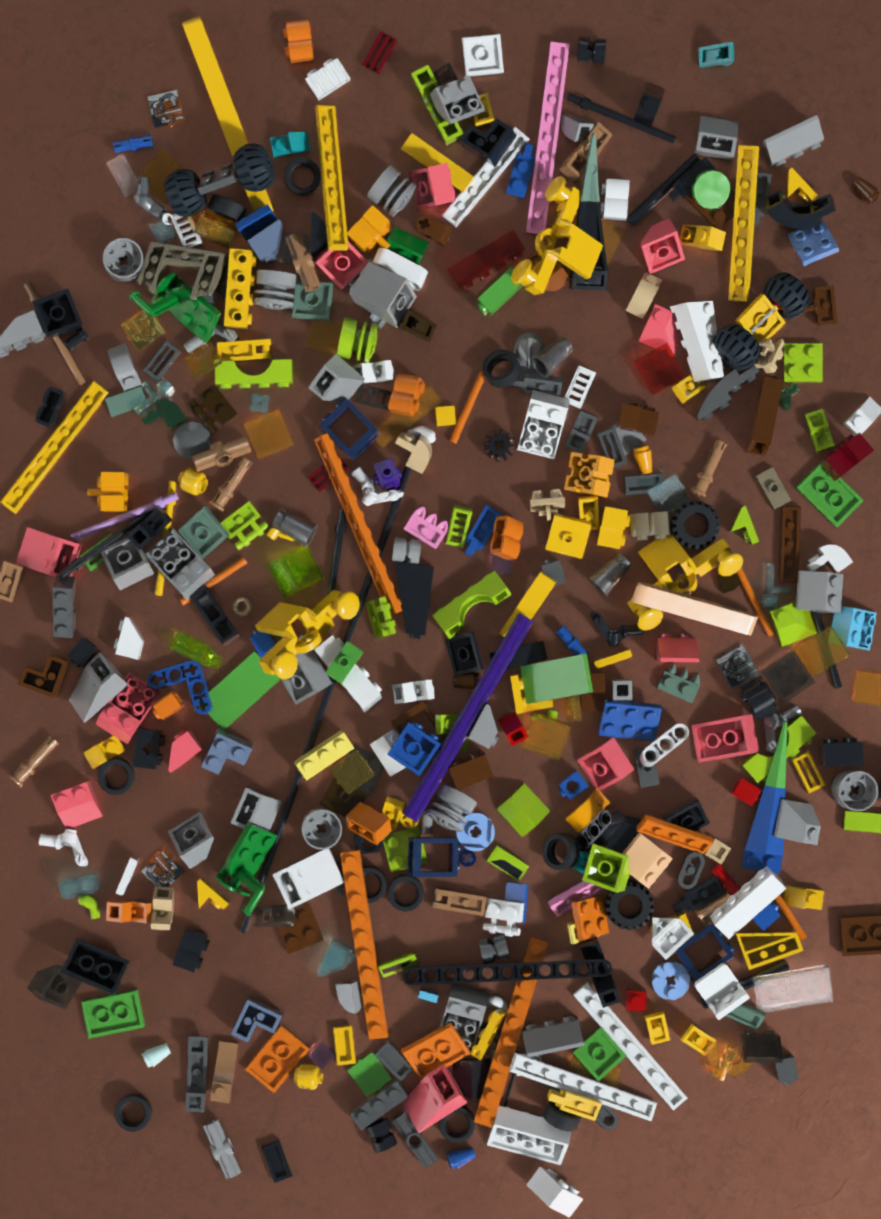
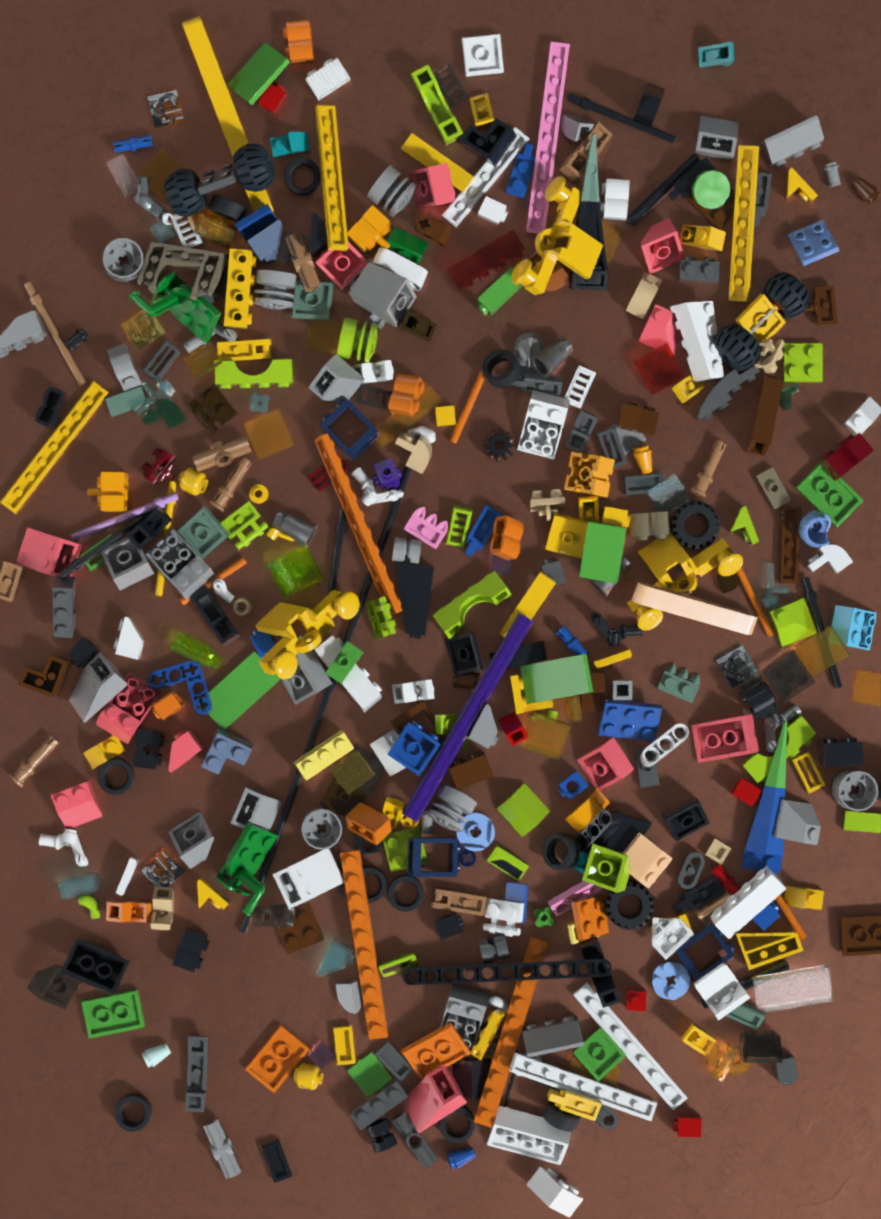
(57, 314): black slope -> none
(160, 468): none -> dark red hips
(191, 439): dark grey dish -> none
(220, 589): none -> white arm
(224, 1071): medium nougat slope -> none
(255, 1014): sand blue brick -> none
(258, 73): none -> bright green tile
(263, 498): none -> yellow plate
(272, 98): none -> red brick
(387, 38): dark red tile -> none
(428, 995): medium azure tile -> none
(449, 925): none -> black brick
(457, 100): light grey slope -> none
(493, 211): none -> white brick
(540, 921): none -> bright green plate
(598, 49): black wheel -> none
(603, 551): none -> bright green tile
(657, 1027): yellow slope -> none
(674, 834): orange tile -> none
(676, 649): coral slope -> none
(687, 1125): none -> red brick
(698, 271): none -> dark grey brick
(798, 215): black arch -> none
(815, 535): none -> medium blue piece
(819, 431): lime slope -> none
(819, 591): light grey slope -> none
(832, 174): none -> light grey pin

